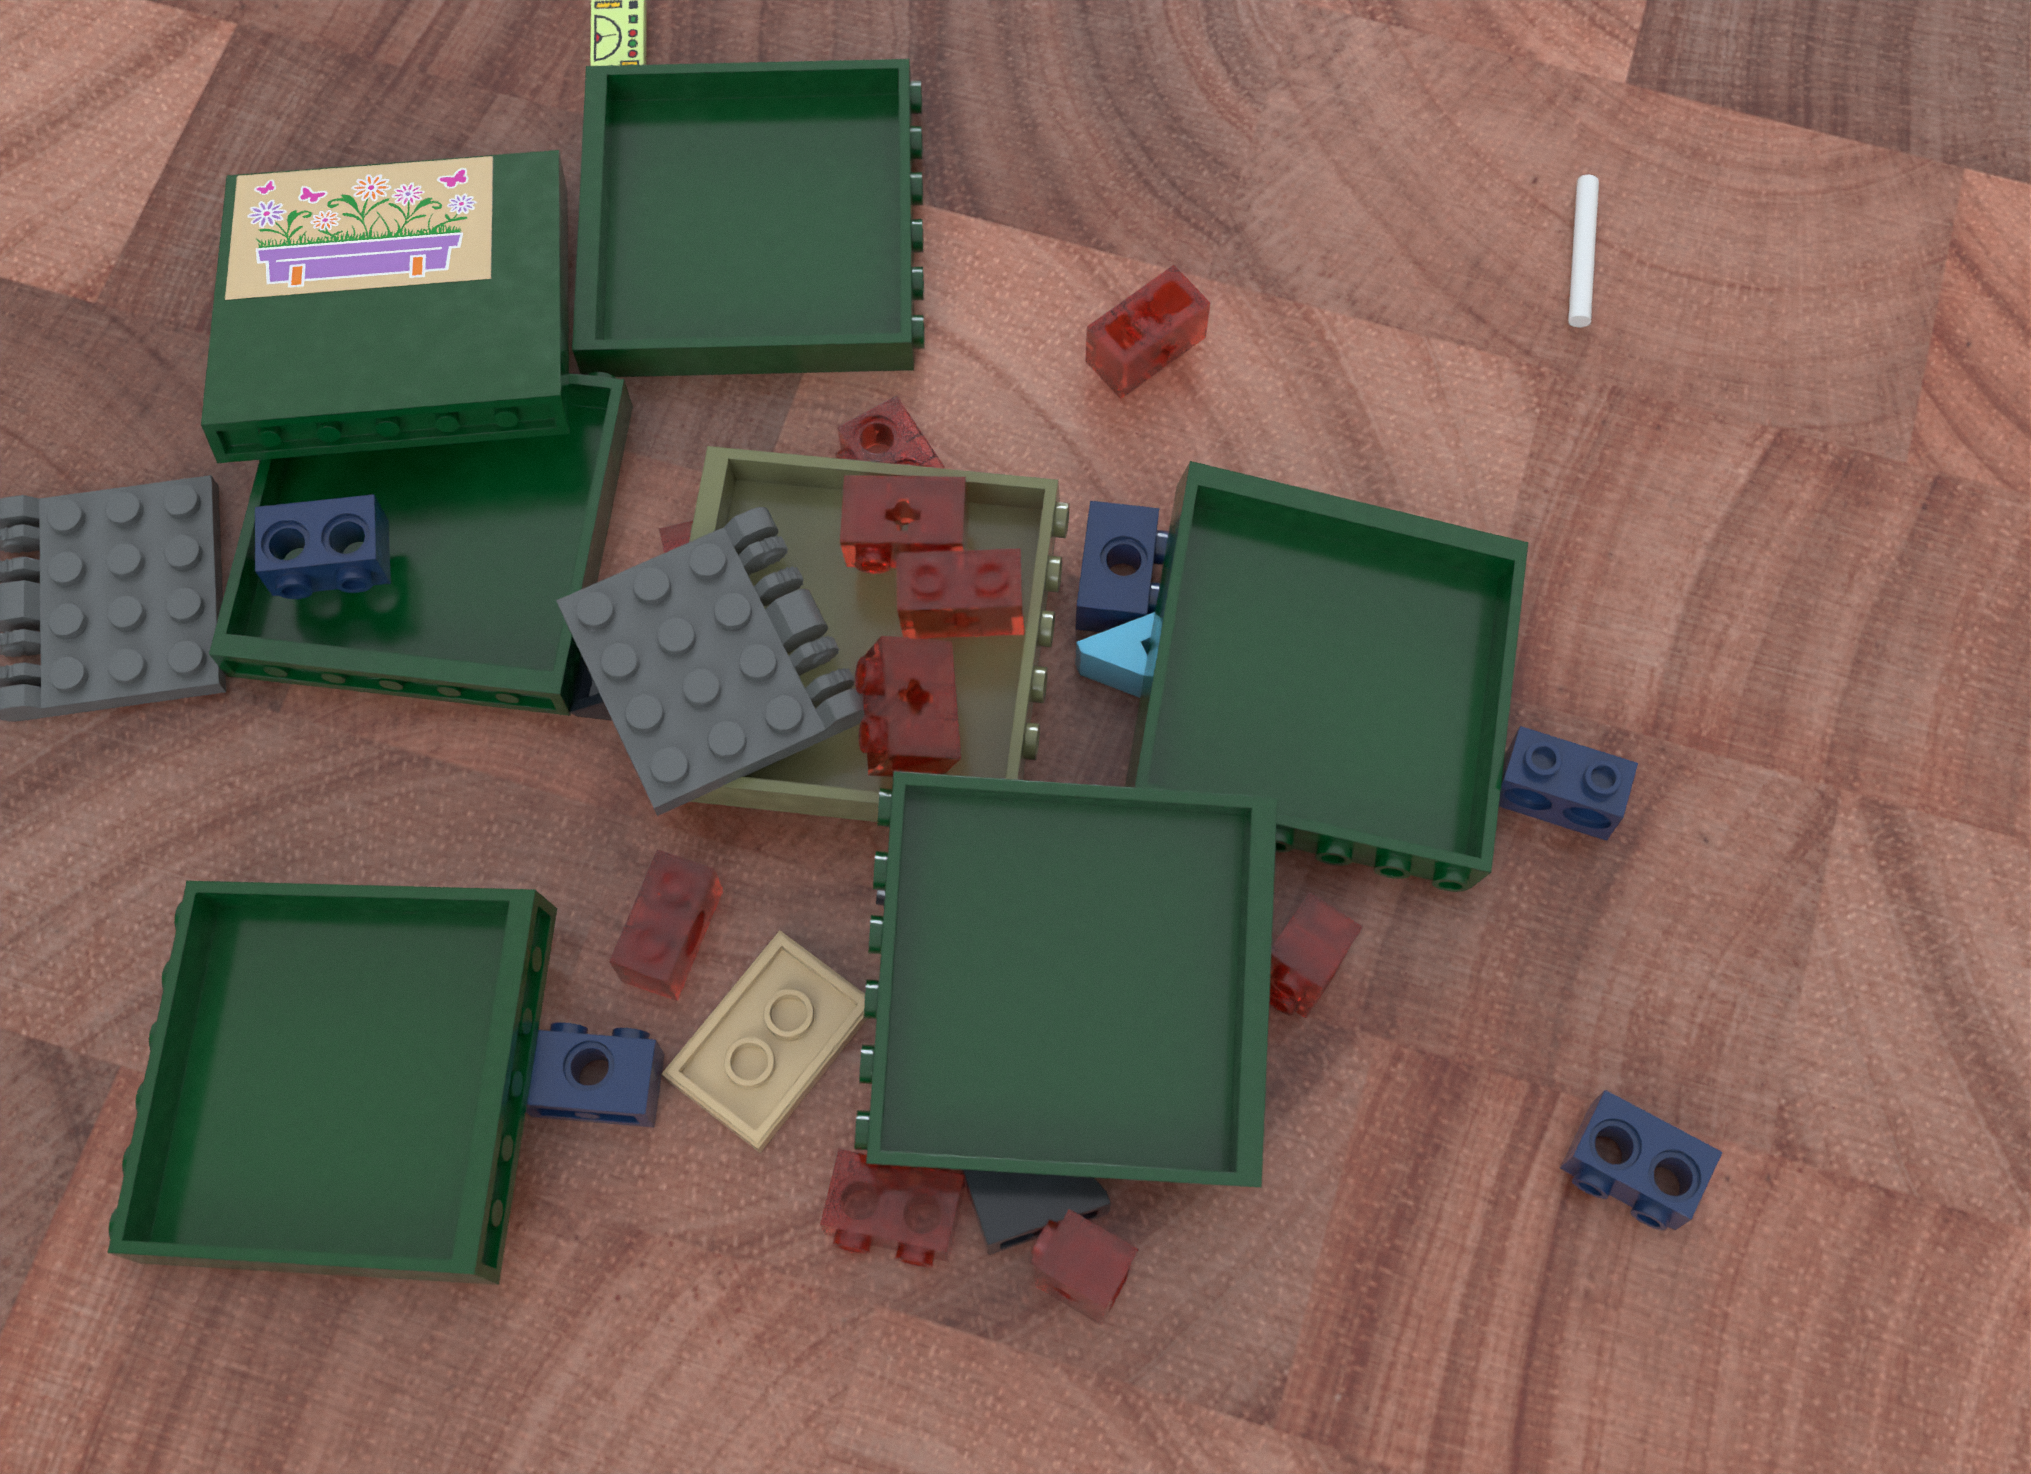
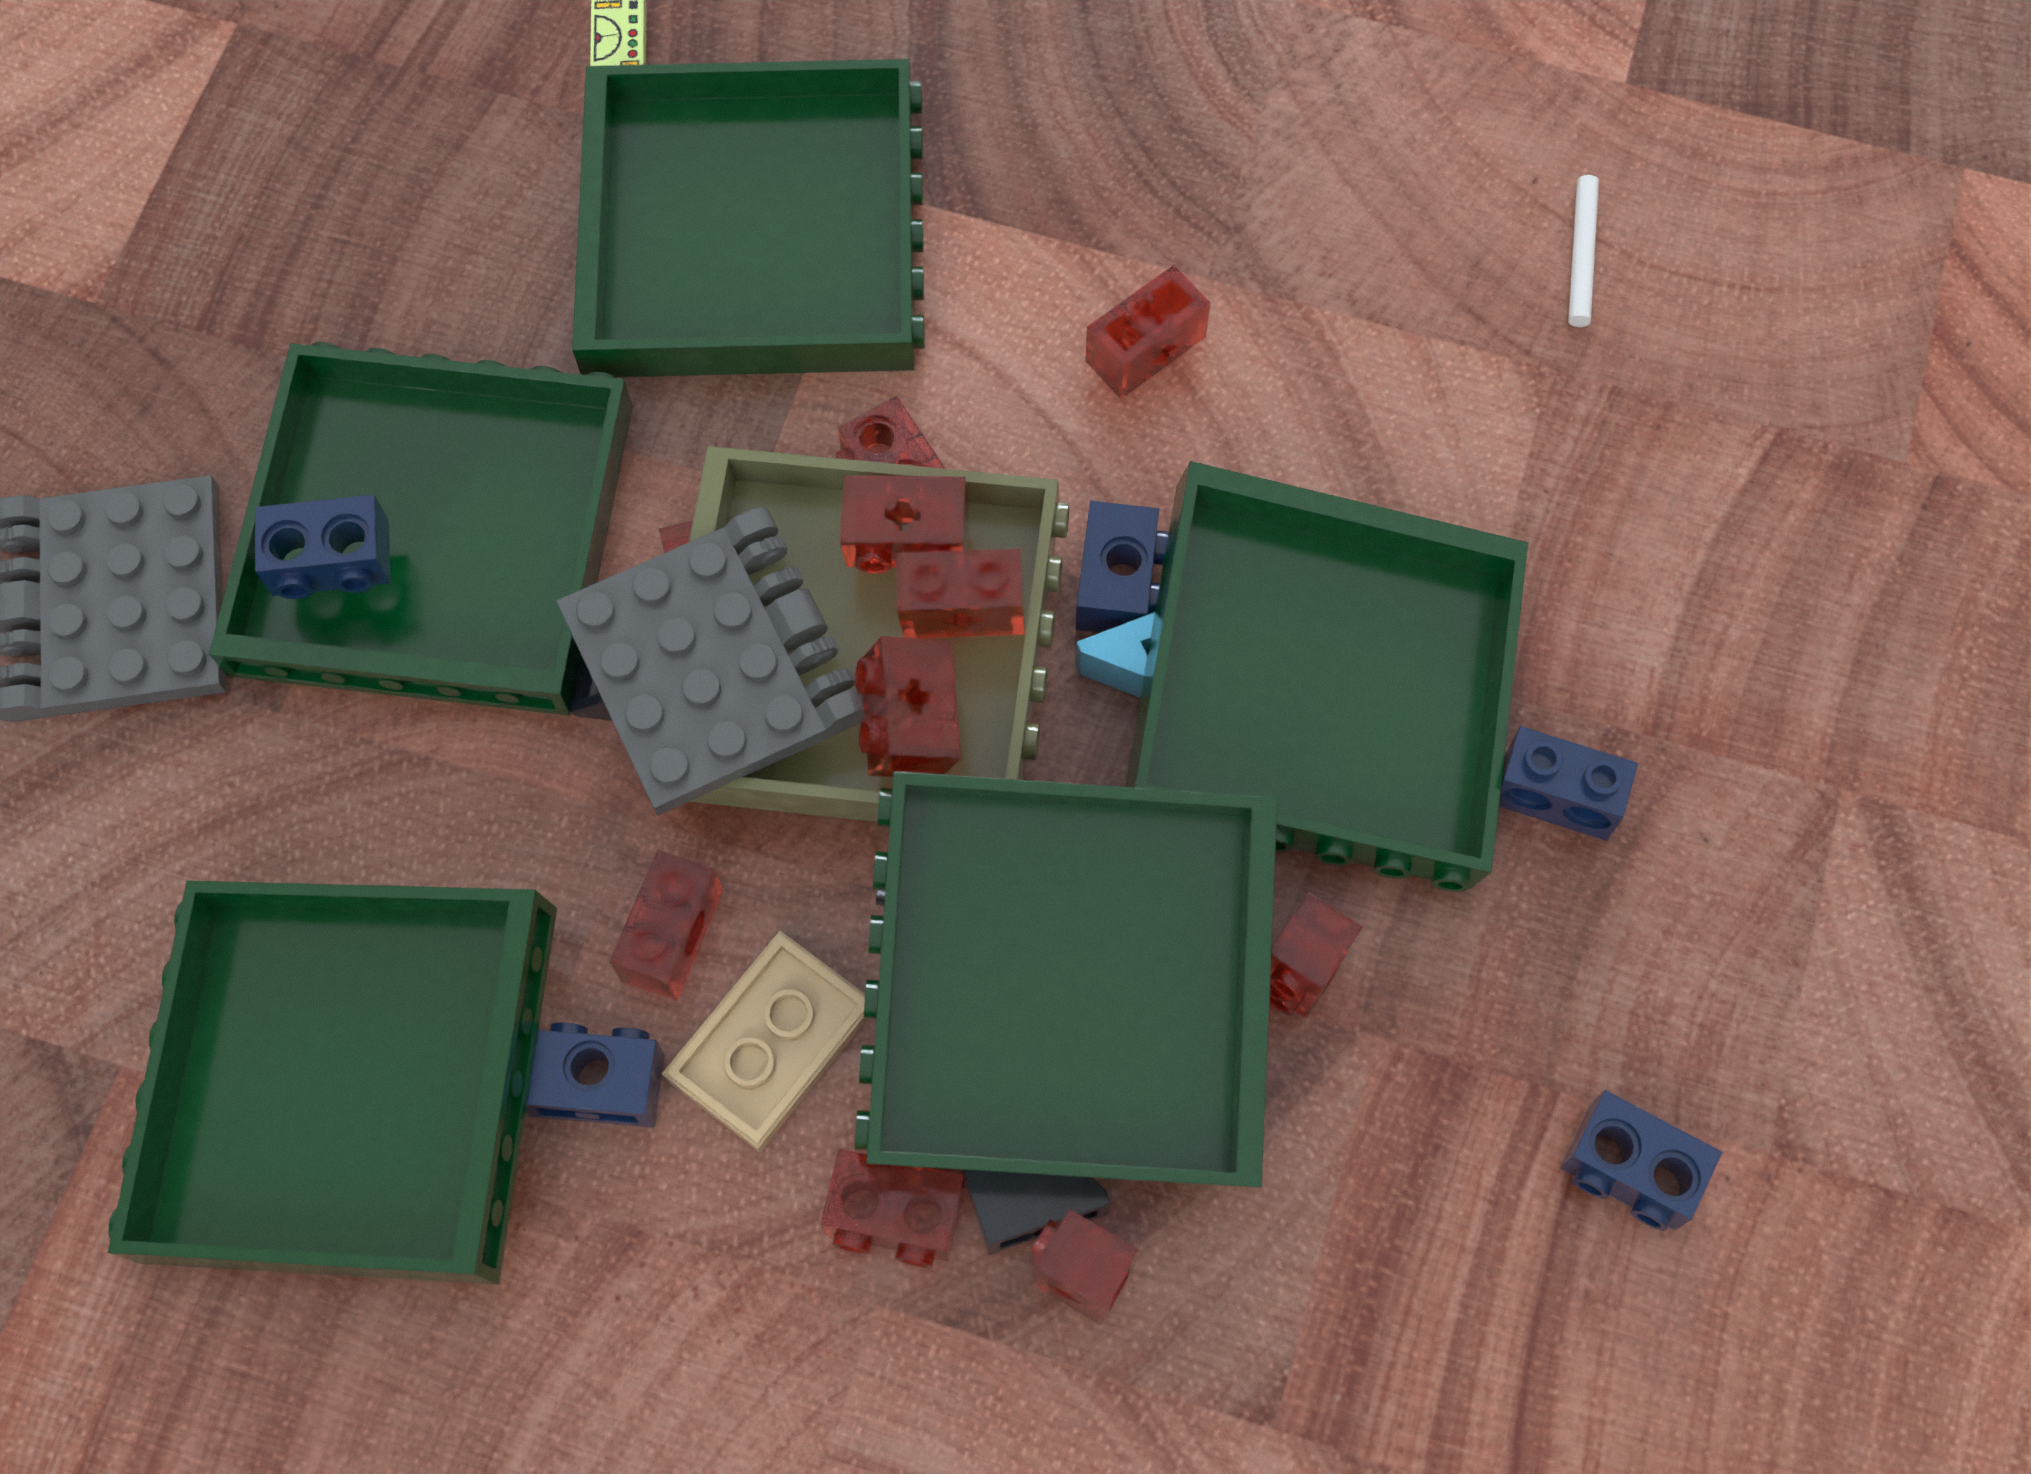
(390, 307): dark green panel -> none

